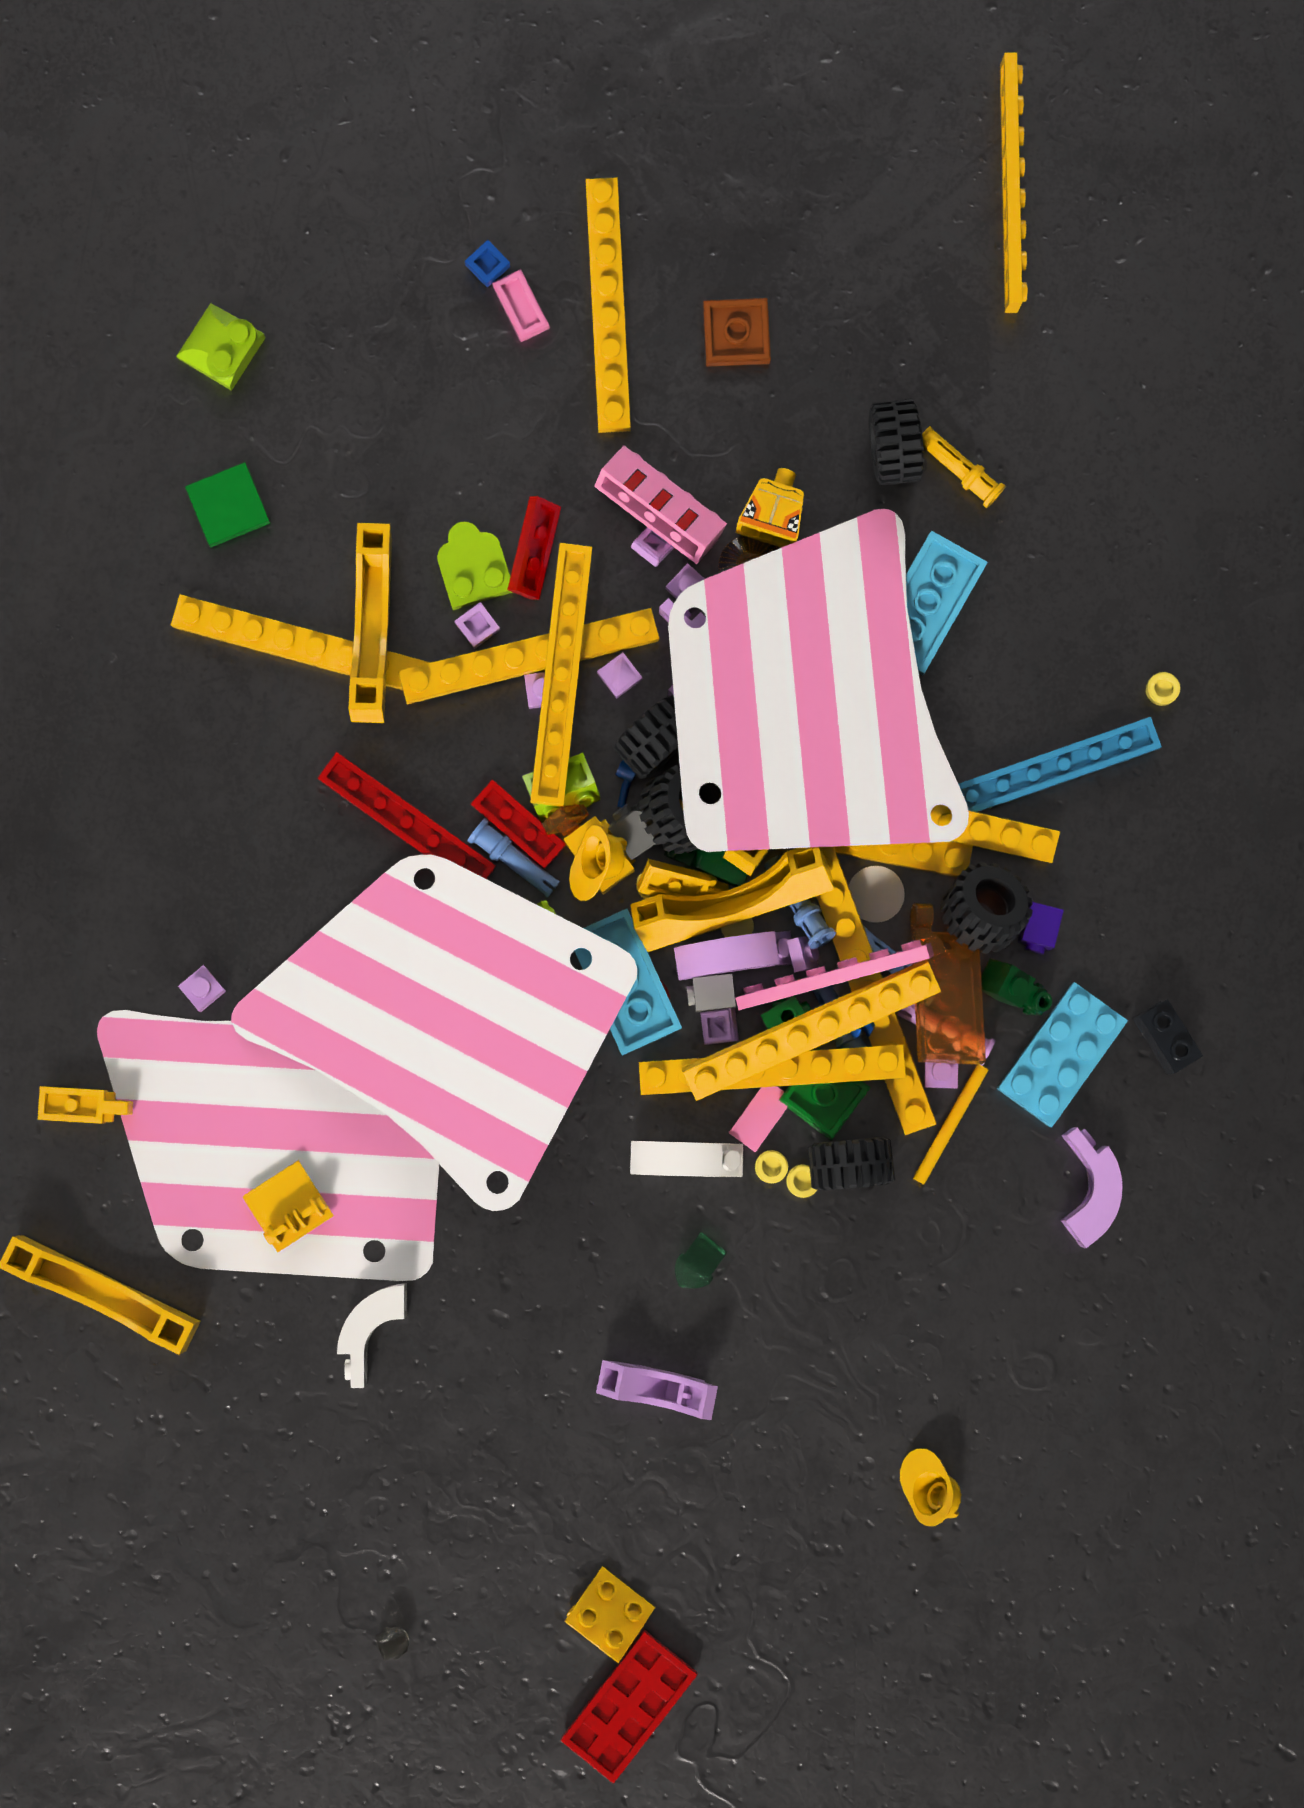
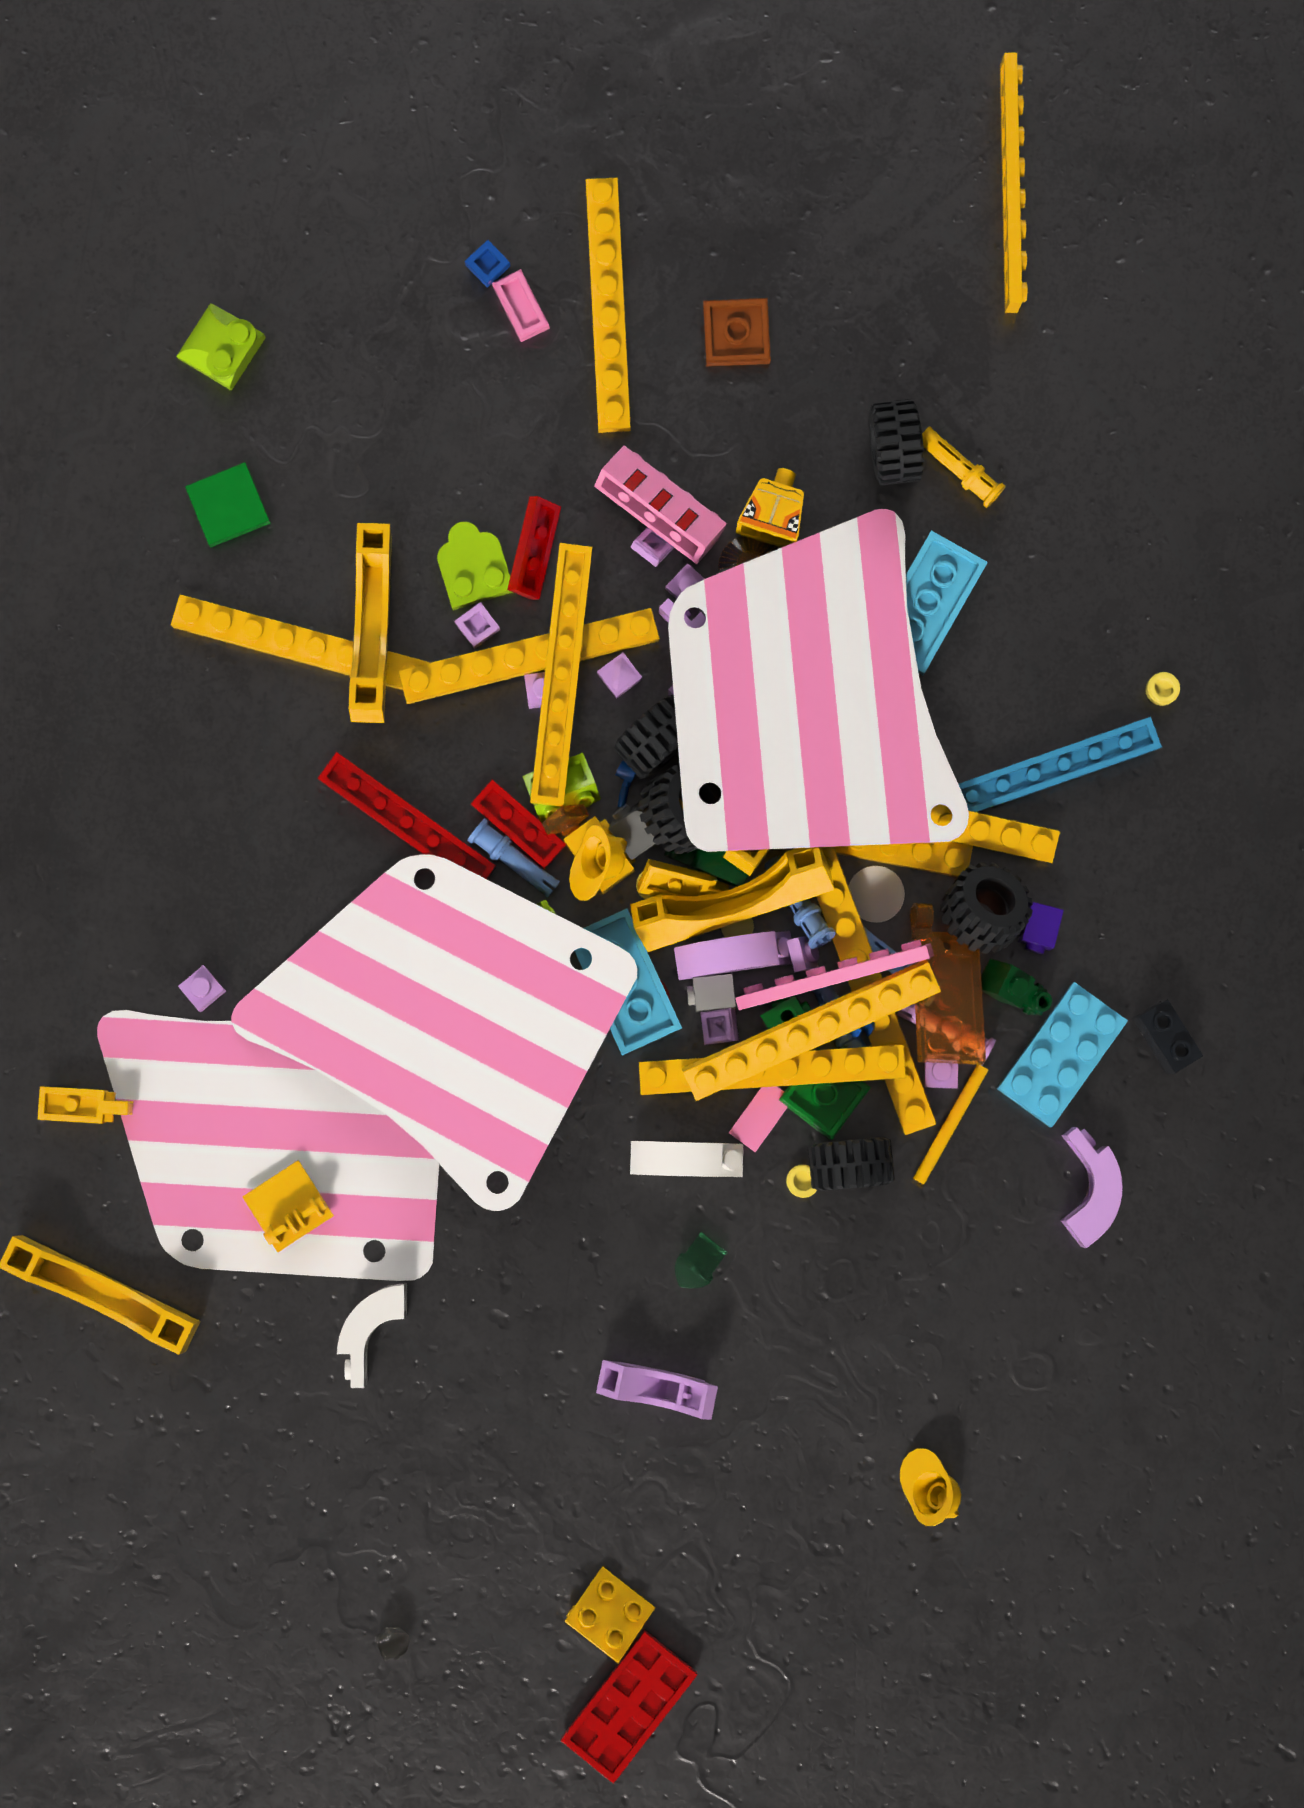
(771, 1166): light yellow tile -> none

